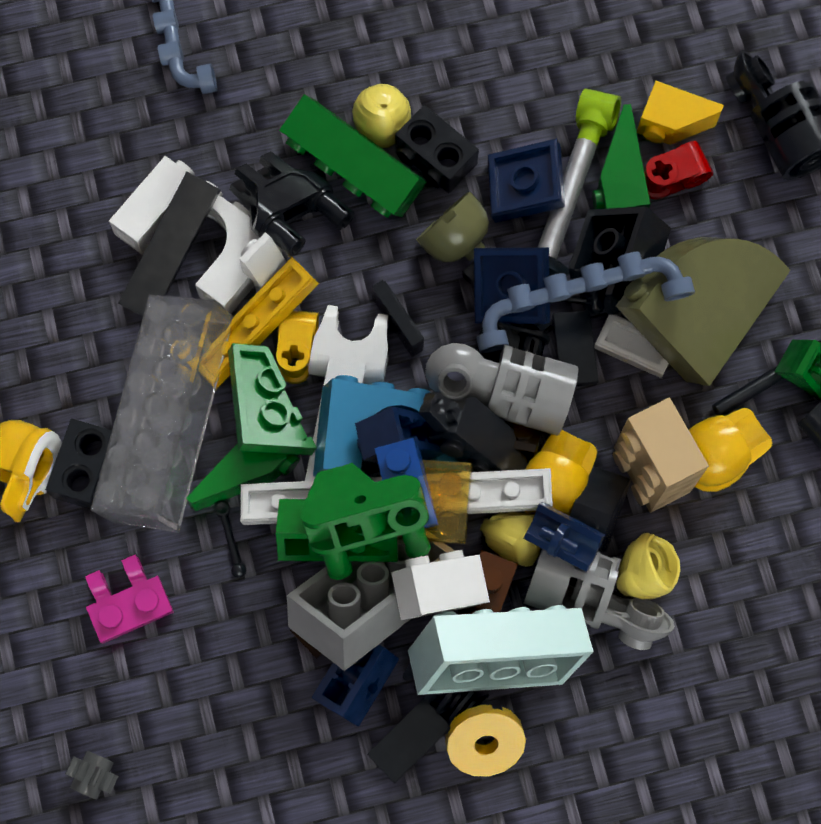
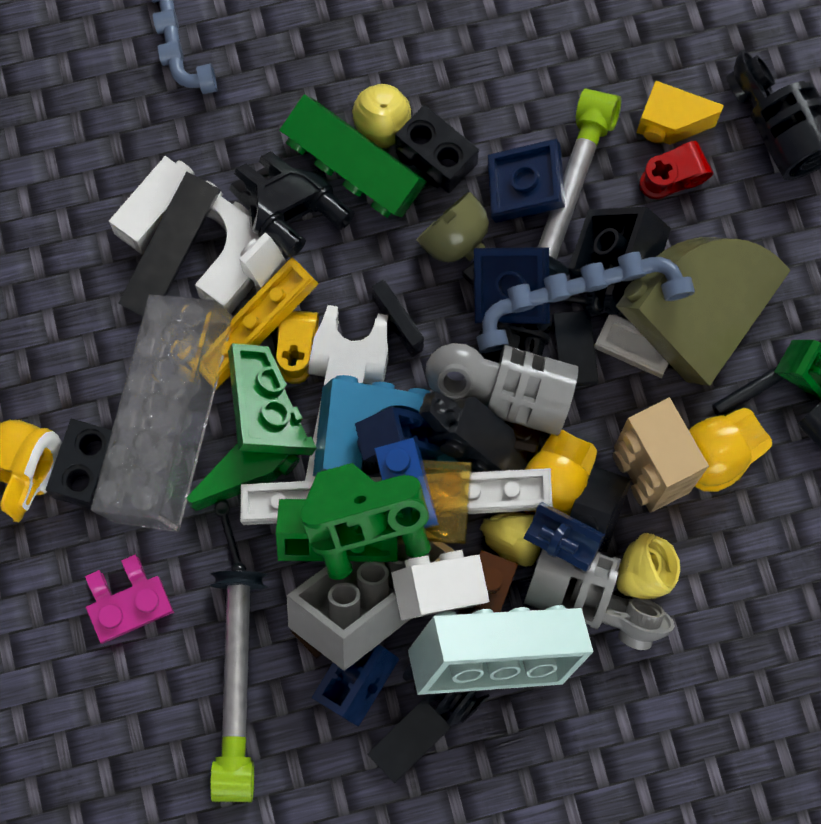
(91, 775): dark grey gear -> none
(233, 772): none -> piece
(488, 758): yellow tile -> none
(623, 176): green slope -> none

